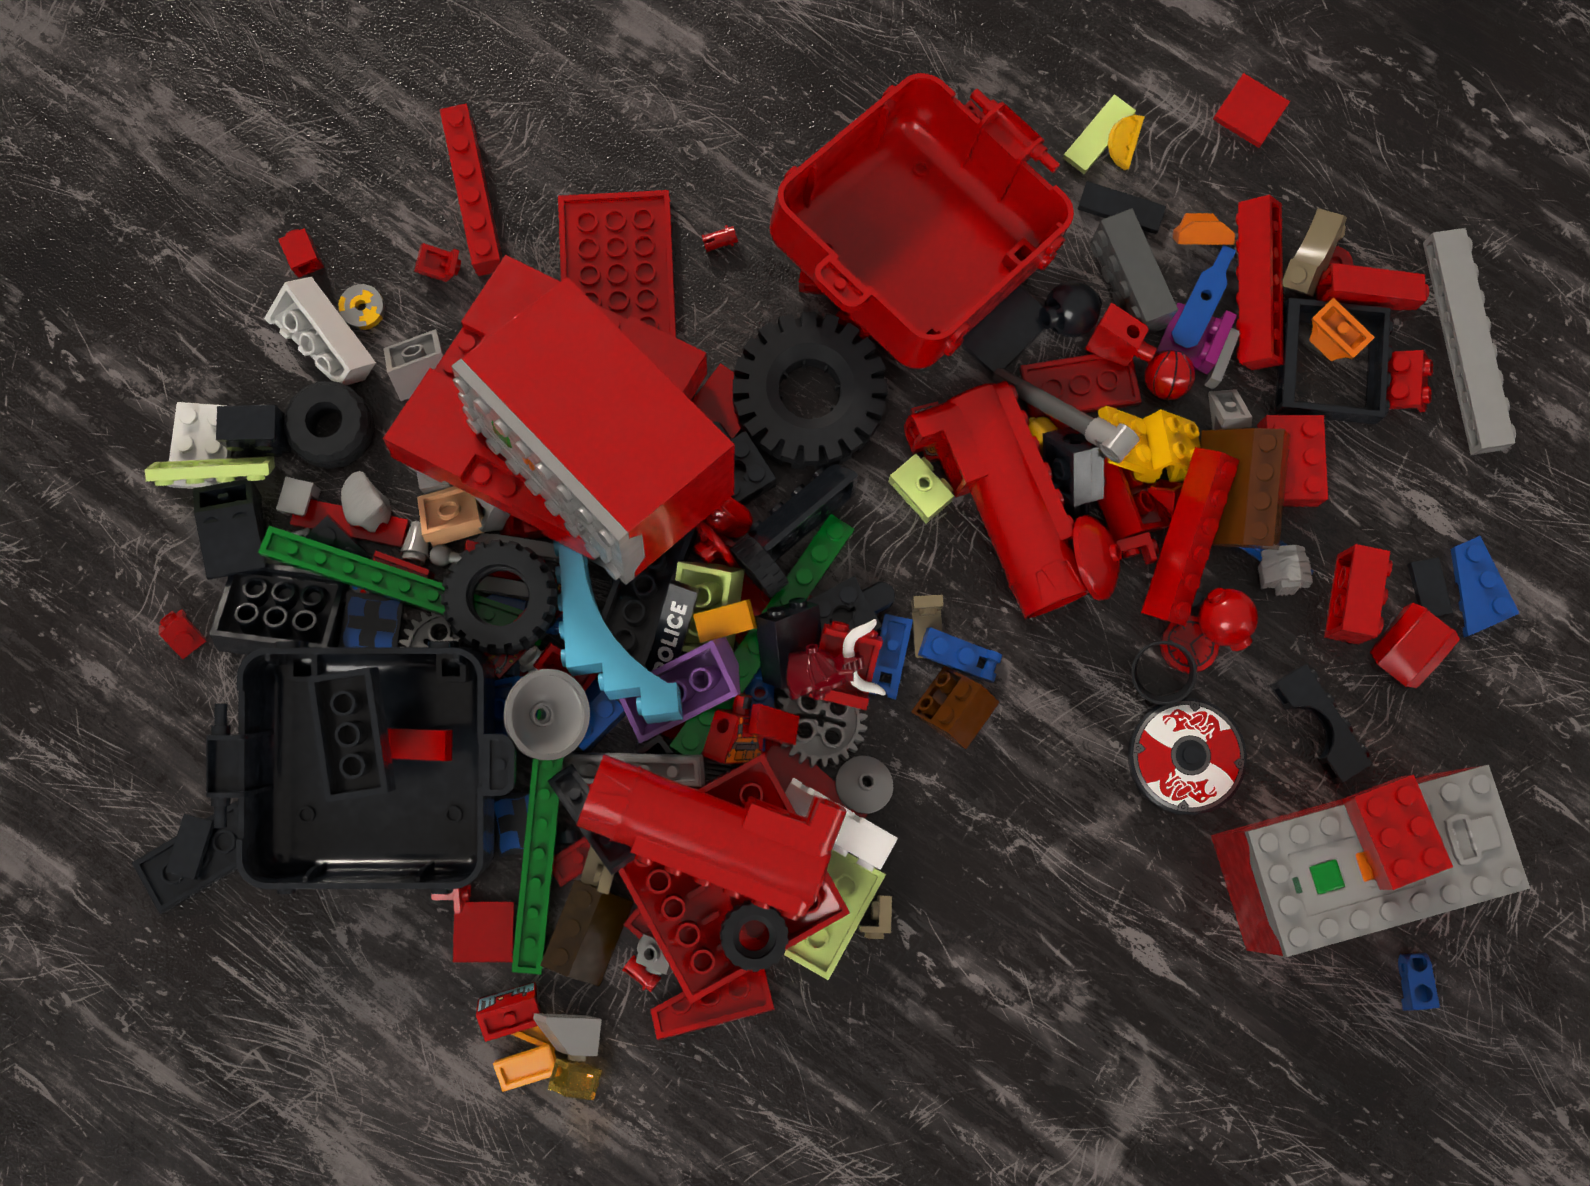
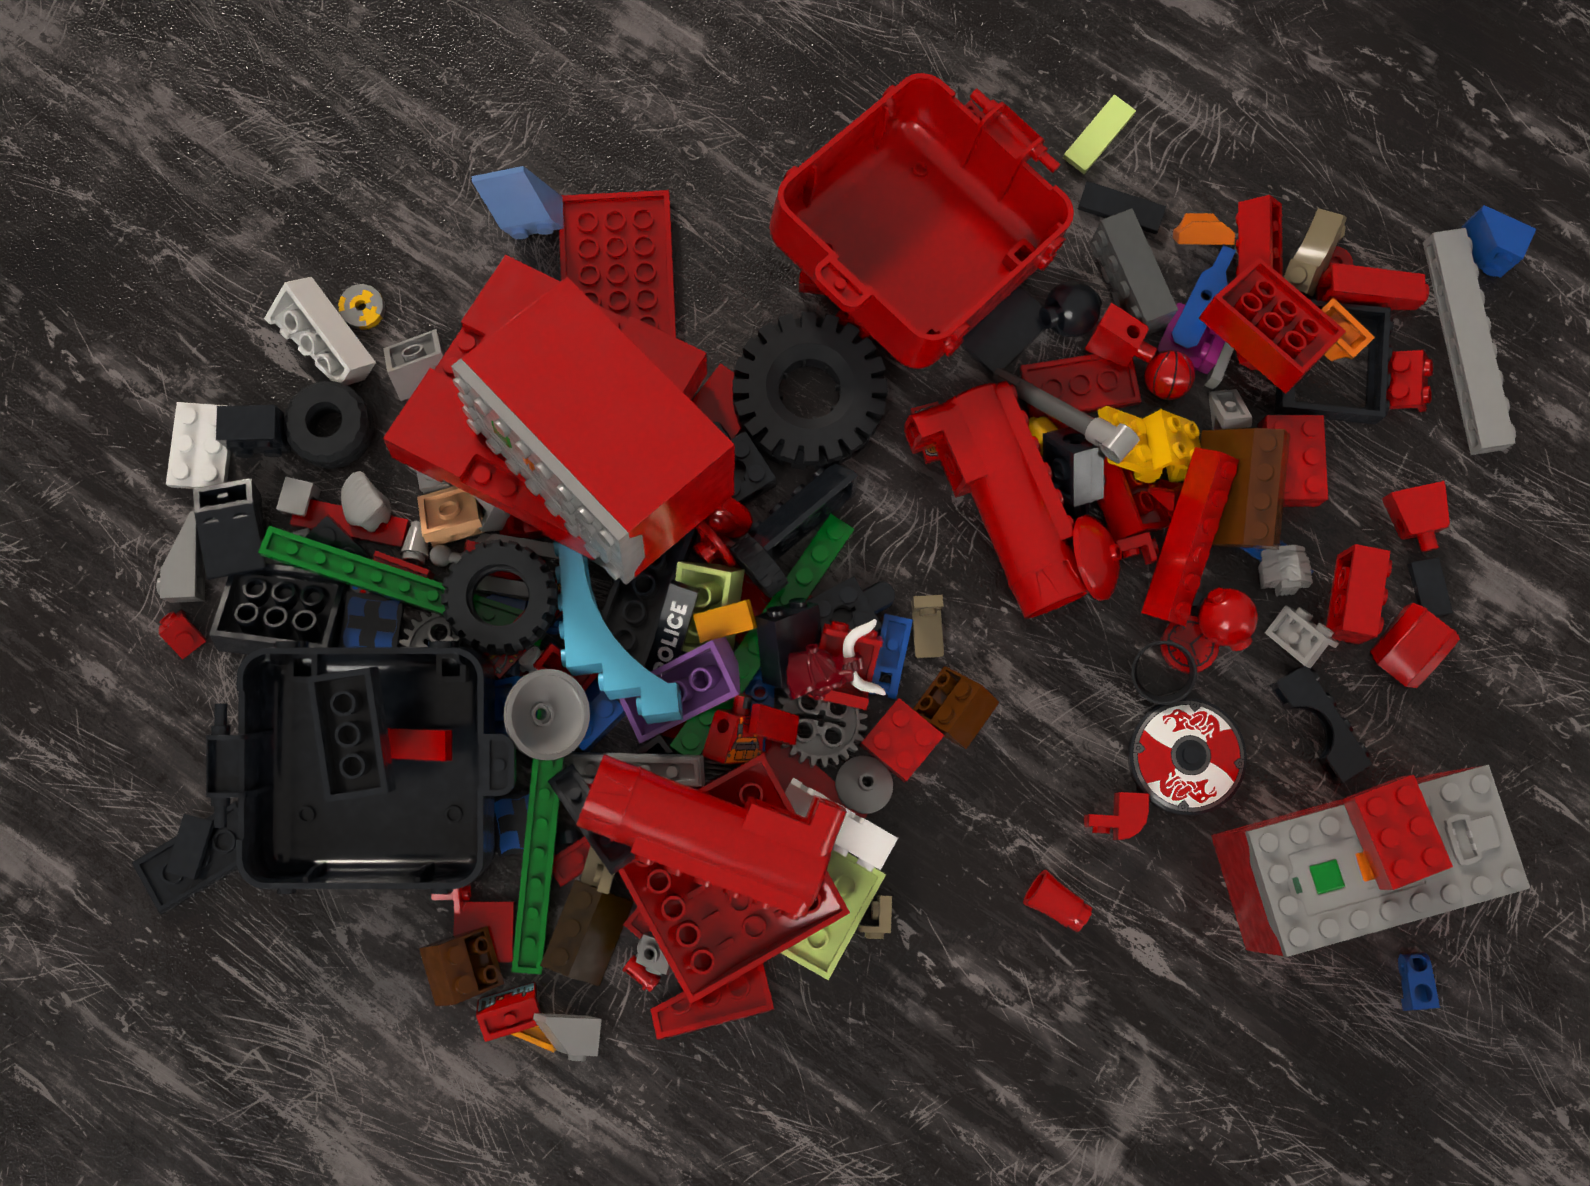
(183, 569): none -> light grey slope
(222, 469): yellowish green plate -> none
(301, 252): red brick -> none
(437, 262): red bracket -> none
(461, 966): none -> reddish brown slope
(471, 189): red brick -> none
(520, 202): none -> medium blue slope
(525, 1067): light orange tile -> none
(574, 1079): clear yellow brick -> none
(720, 238): red pin -> none
(760, 958): black tyre -> none
(901, 740): none -> red brick
(921, 487): yellowish green brick -> none
(959, 654): blue plate -> none
(1057, 902): none -> red plant
(1123, 140): yellow tile -> none
(1129, 816): none -> red brick
(1251, 110): red tile -> none
(1271, 324): none -> red slope
(1300, 636): none -> light grey bracket
(1419, 513): none -> red torso
(1481, 588): blue wing -> none
(1497, 240): none -> blue slope

